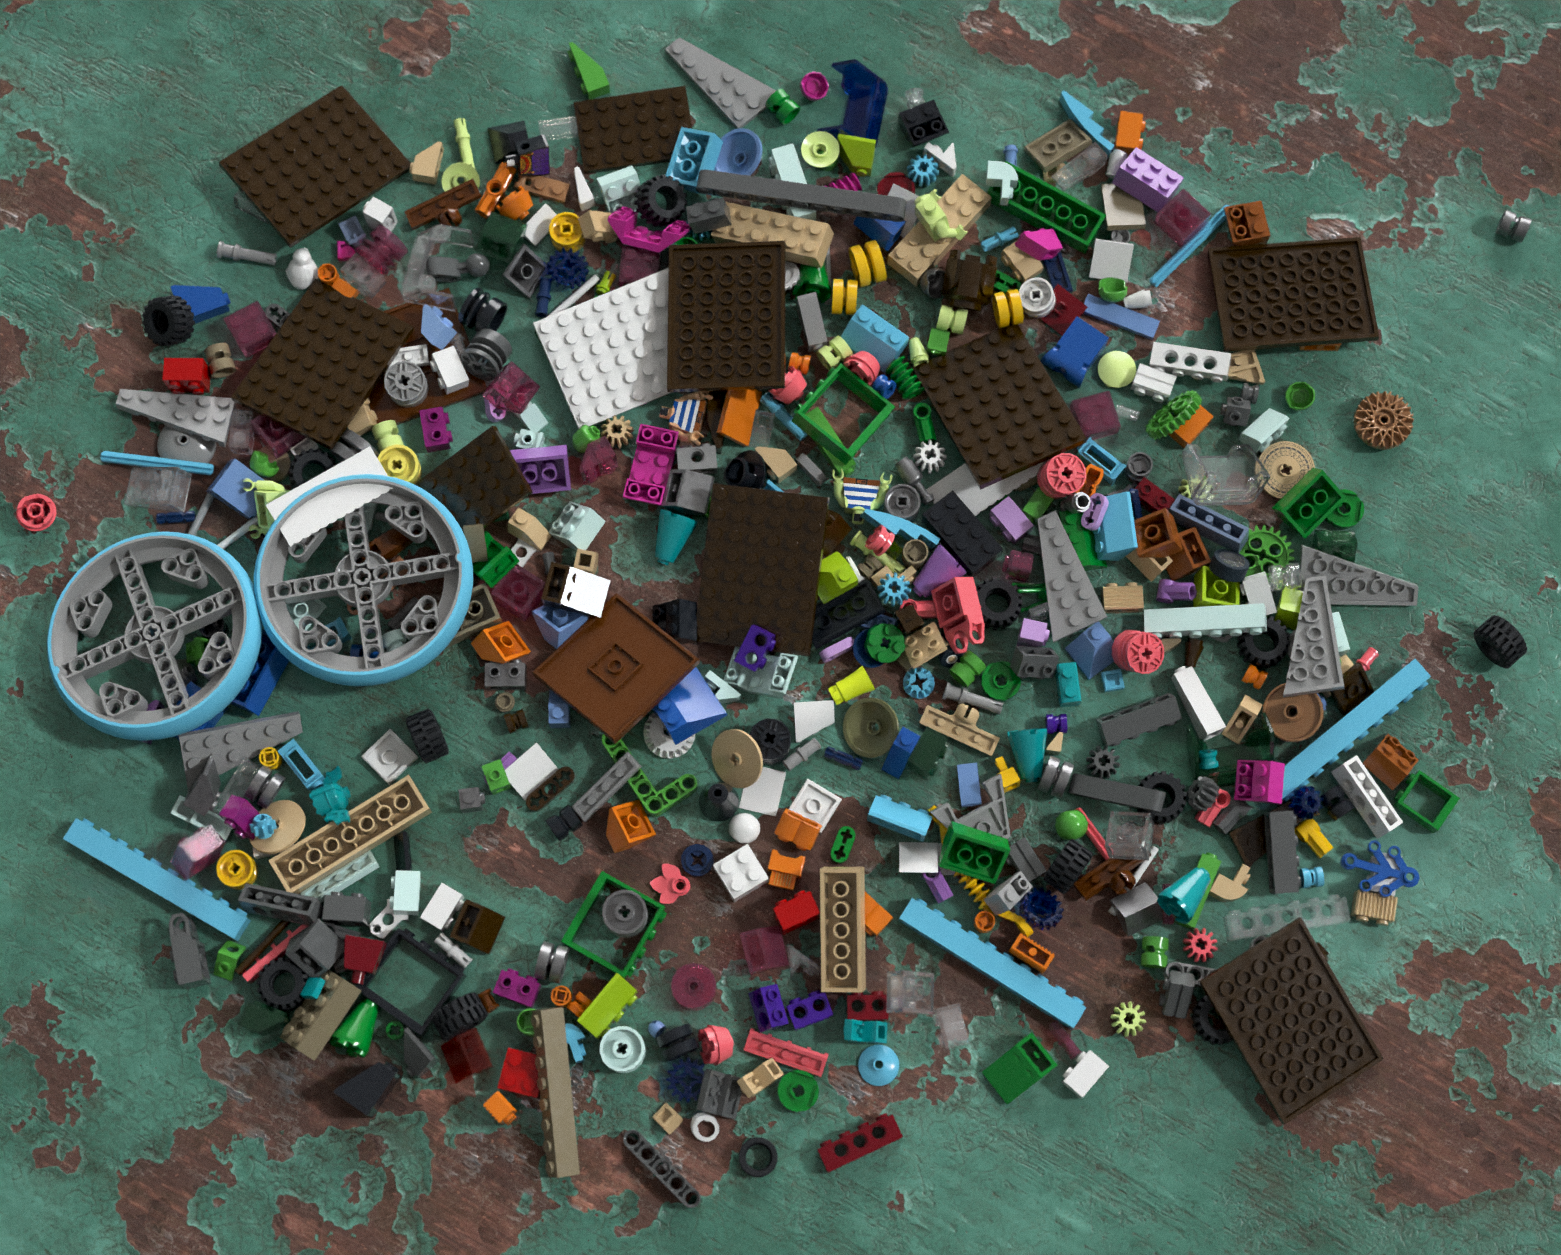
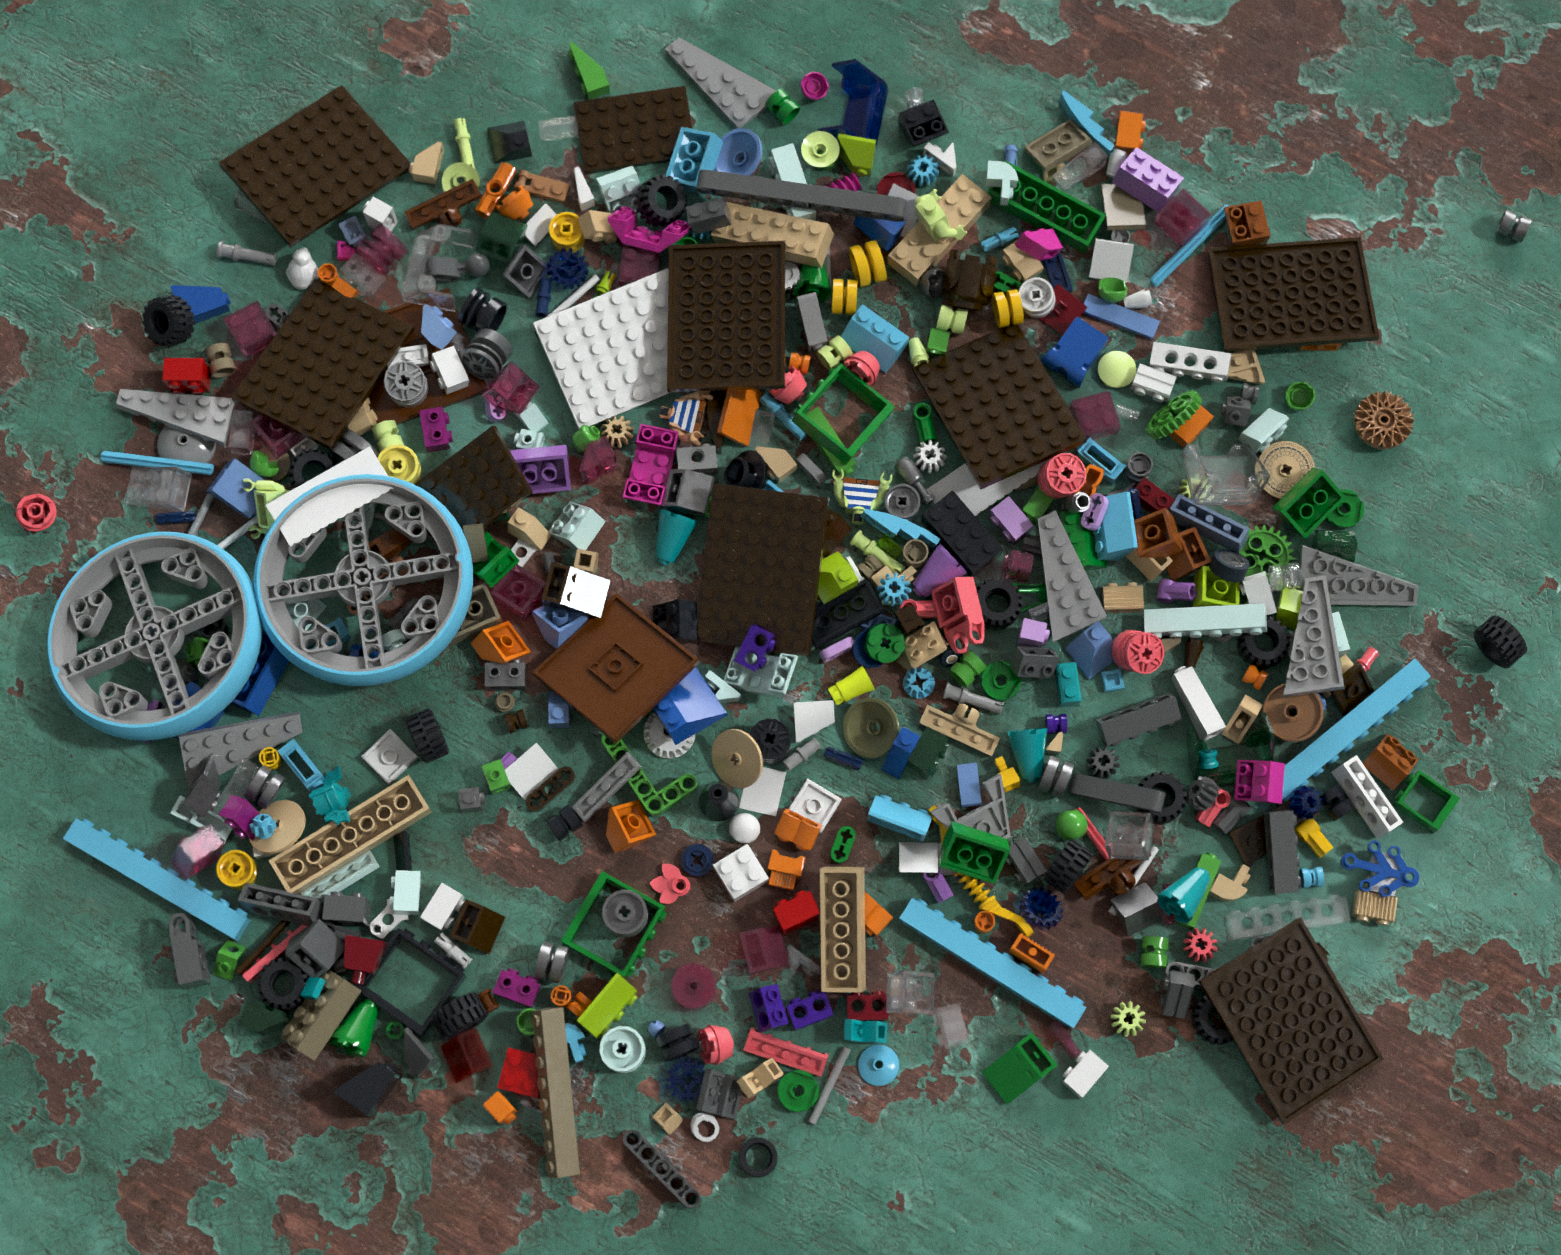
(530, 156): torso -> none
(829, 1085): none -> light grey bar
(880, 540): coral wheel -> none
(884, 386): blue wheel -> none
(891, 1134): dark red brick -> none
(905, 382): green piece -> none
(1008, 893): light grey slope -> none

